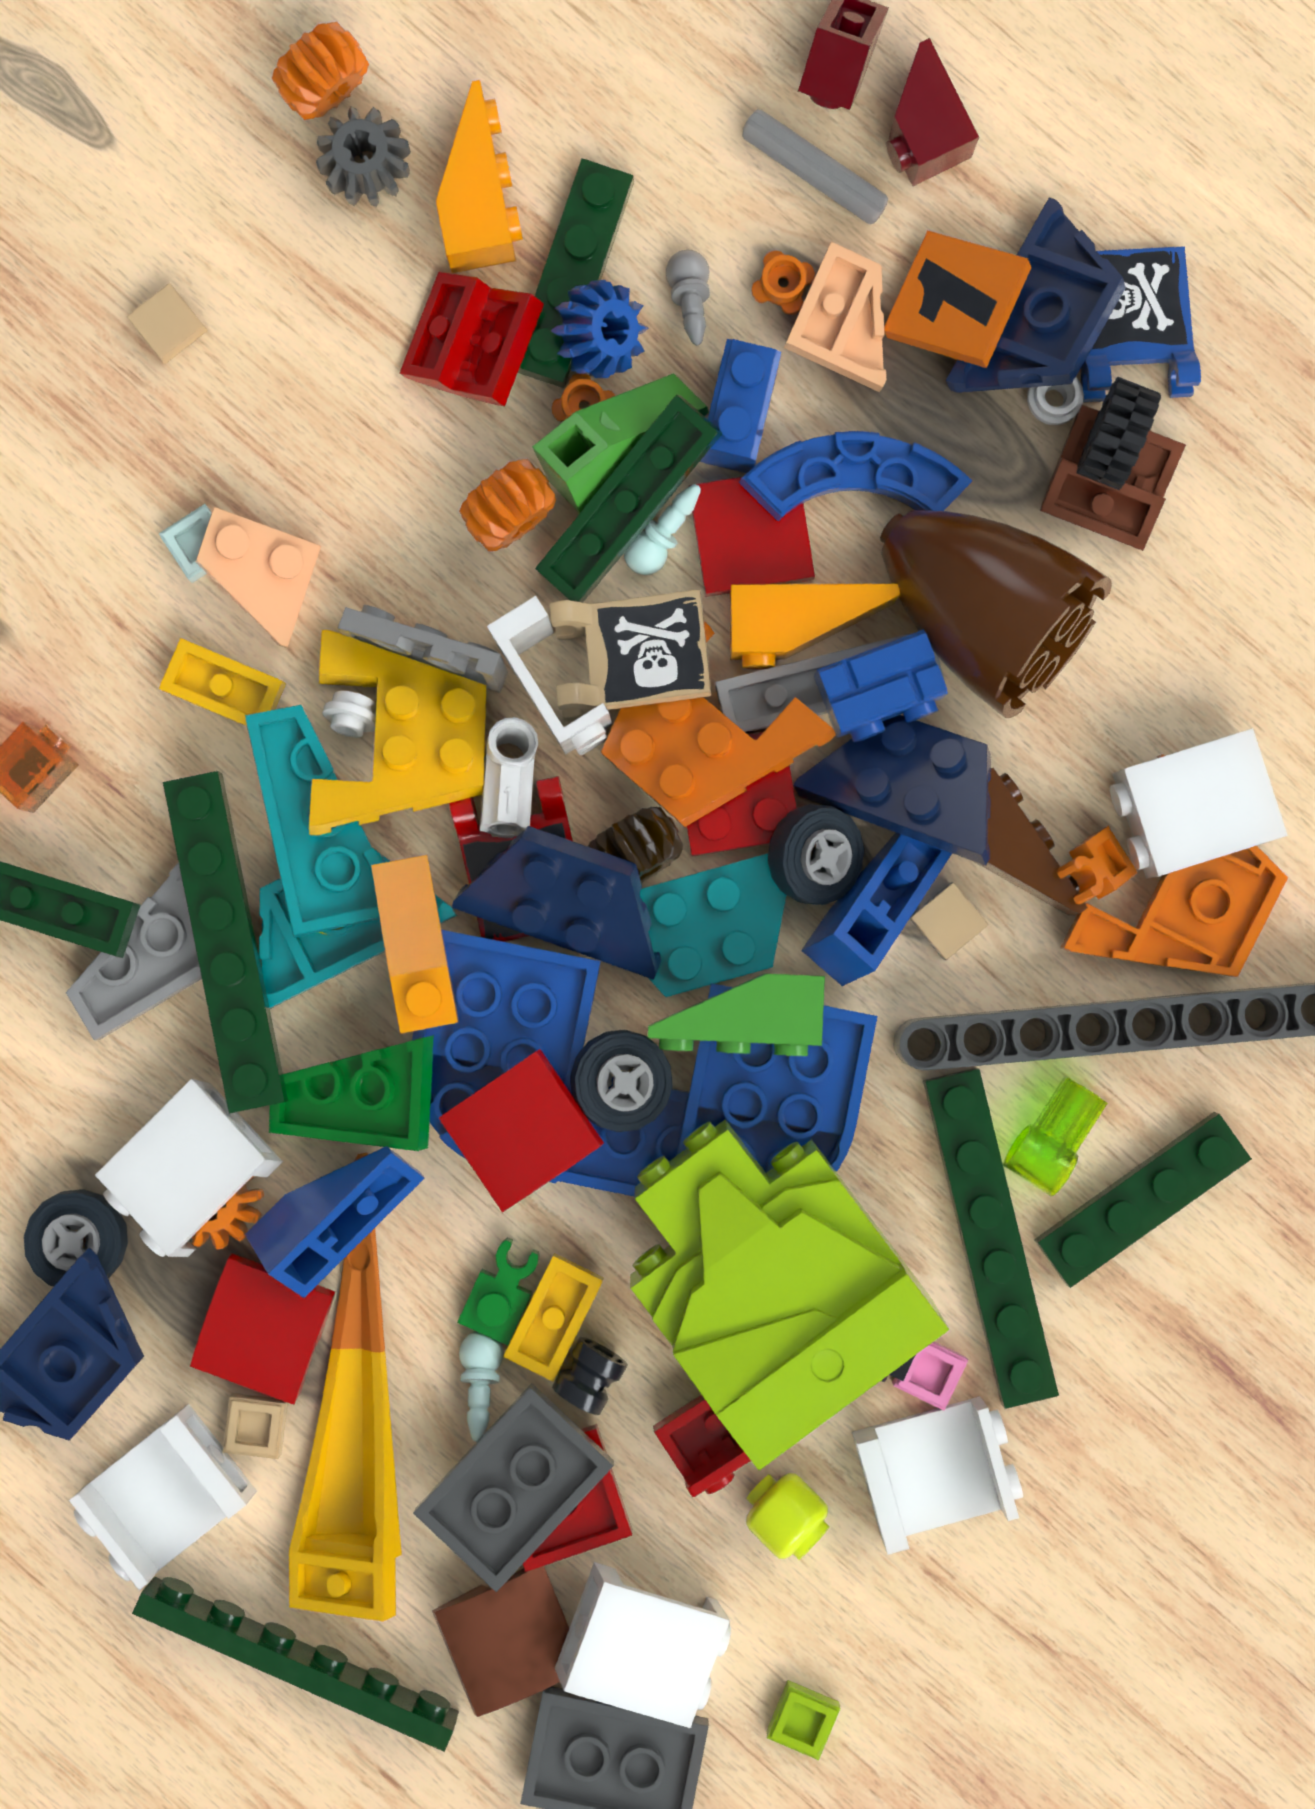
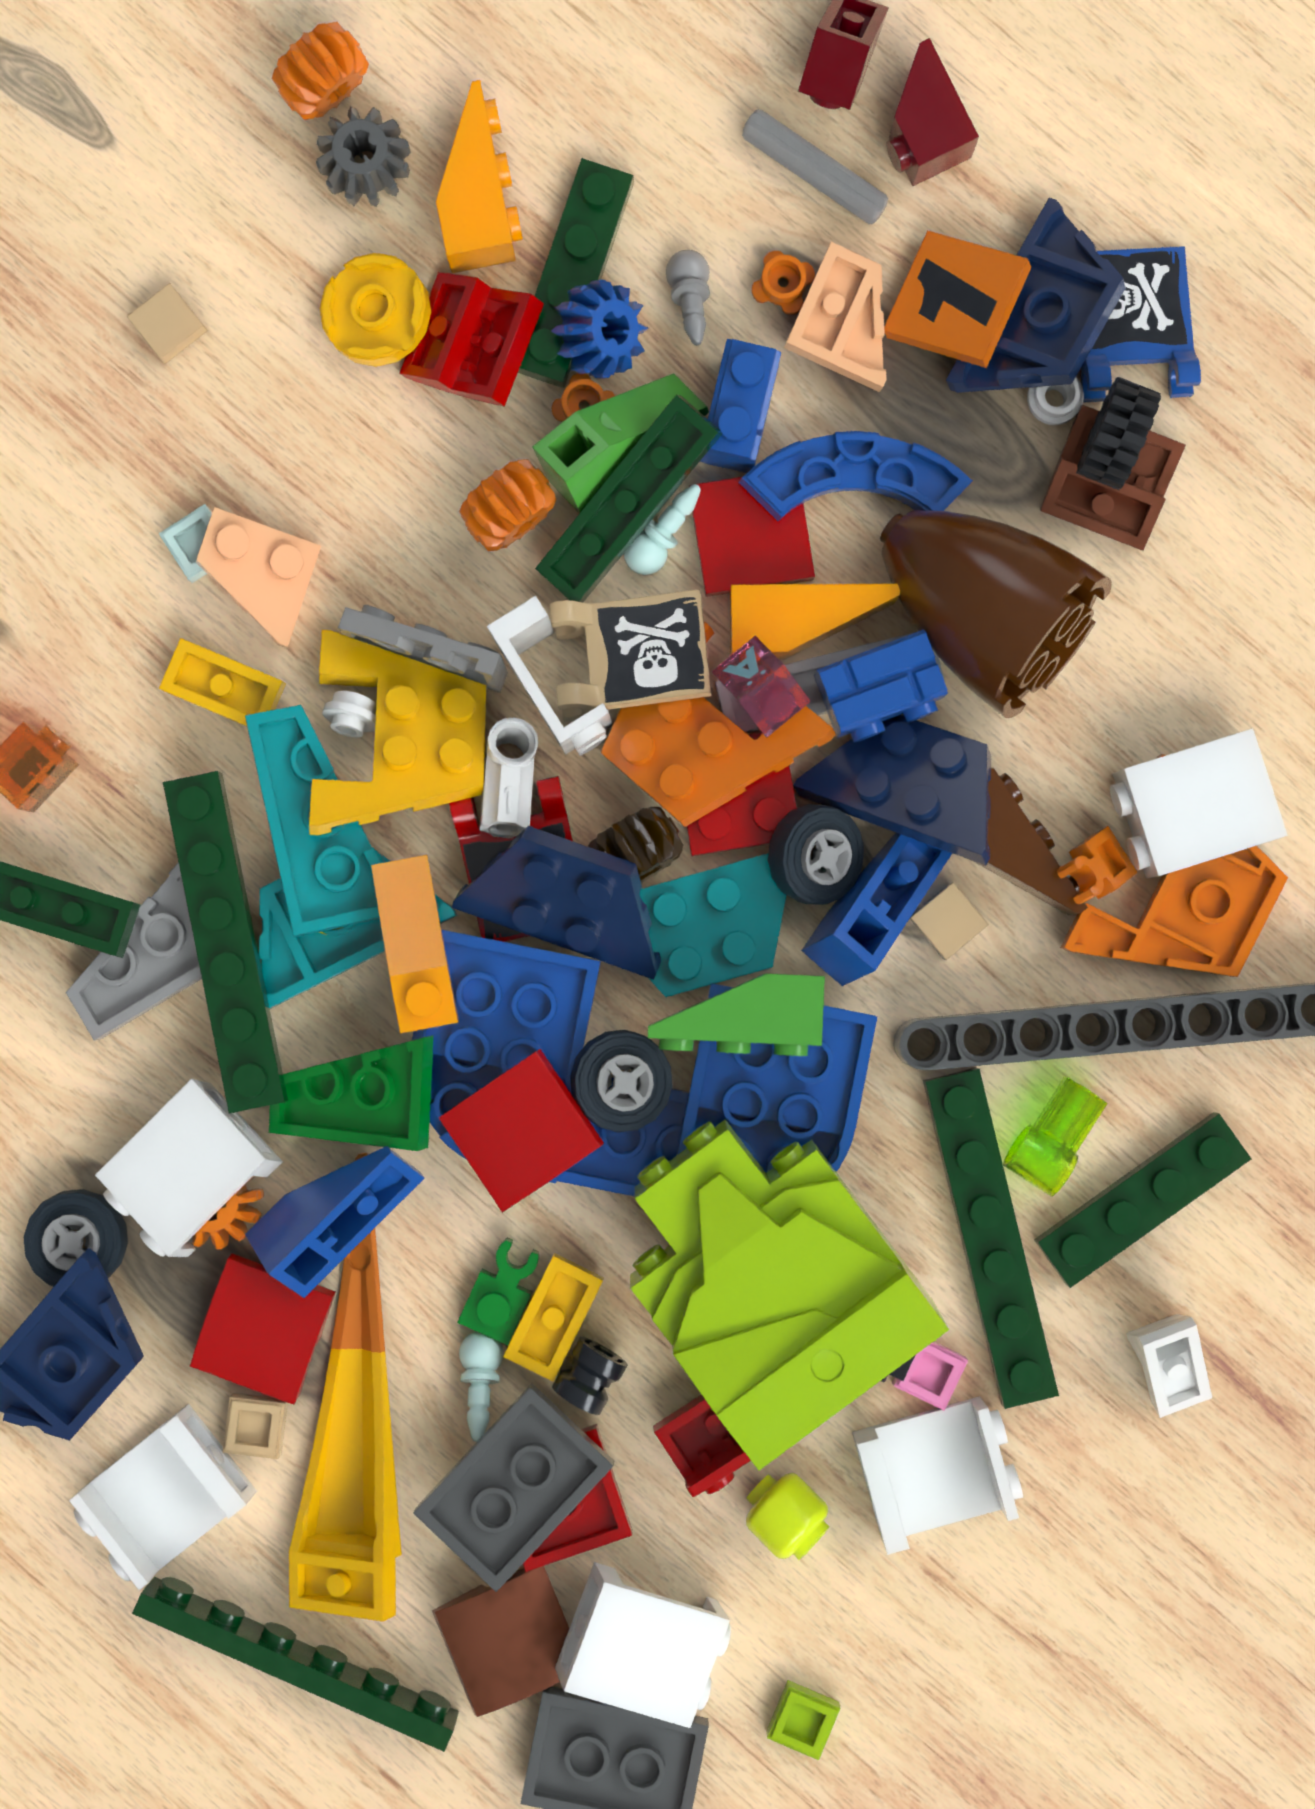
(375, 310): none -> yellow tile
(761, 686): none -> clear pink brick
(1172, 1363): none -> white slope

